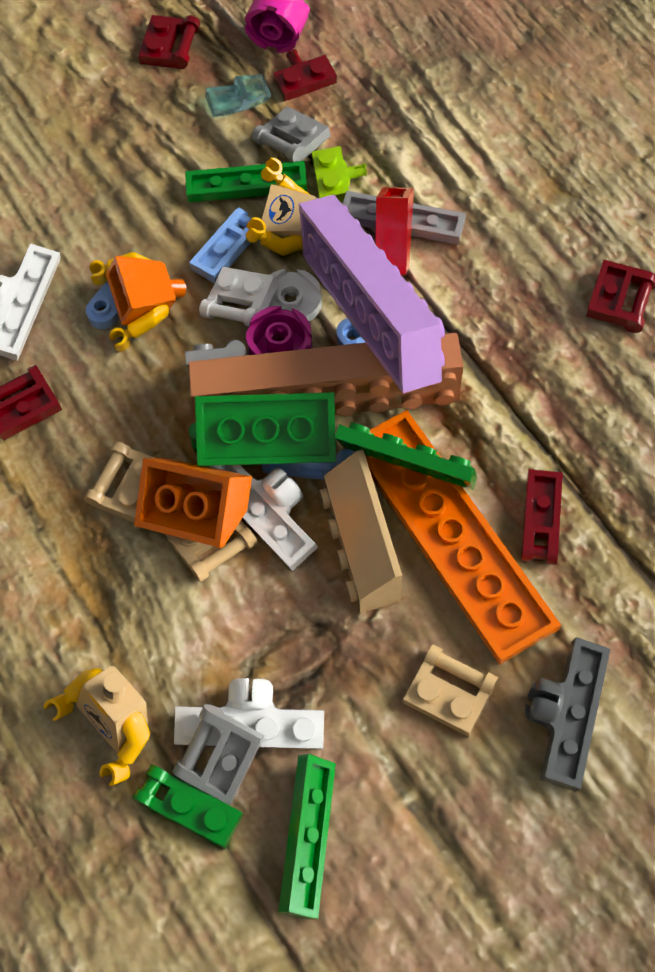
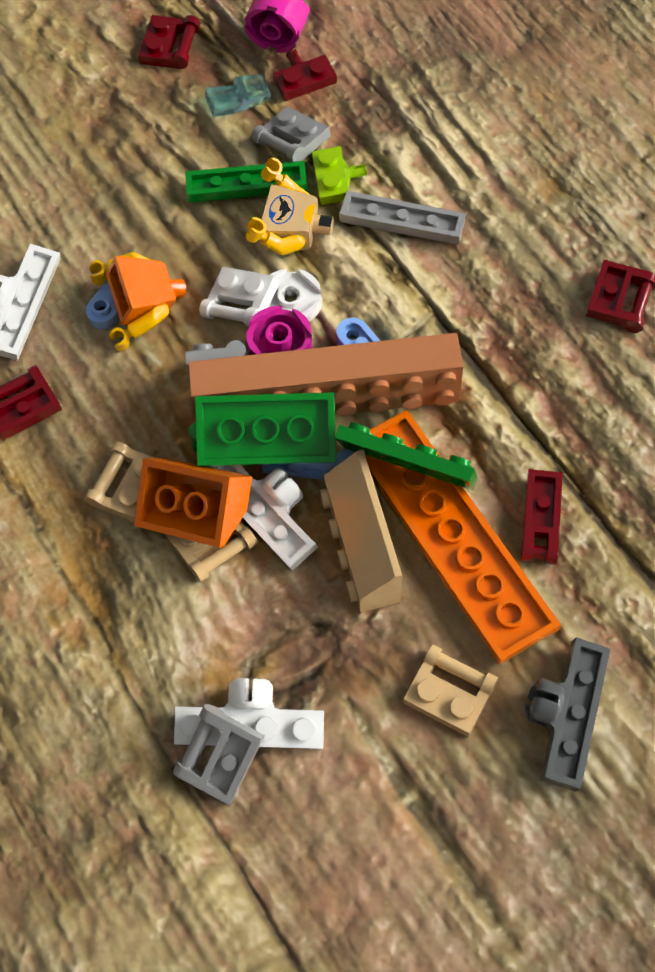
(113, 710): torso -> none
(189, 807): green plate -> none
(222, 247): light blue plate -> none
(307, 837): plate -> none
(372, 294): lavender brick -> none
(394, 225): red slope -> none

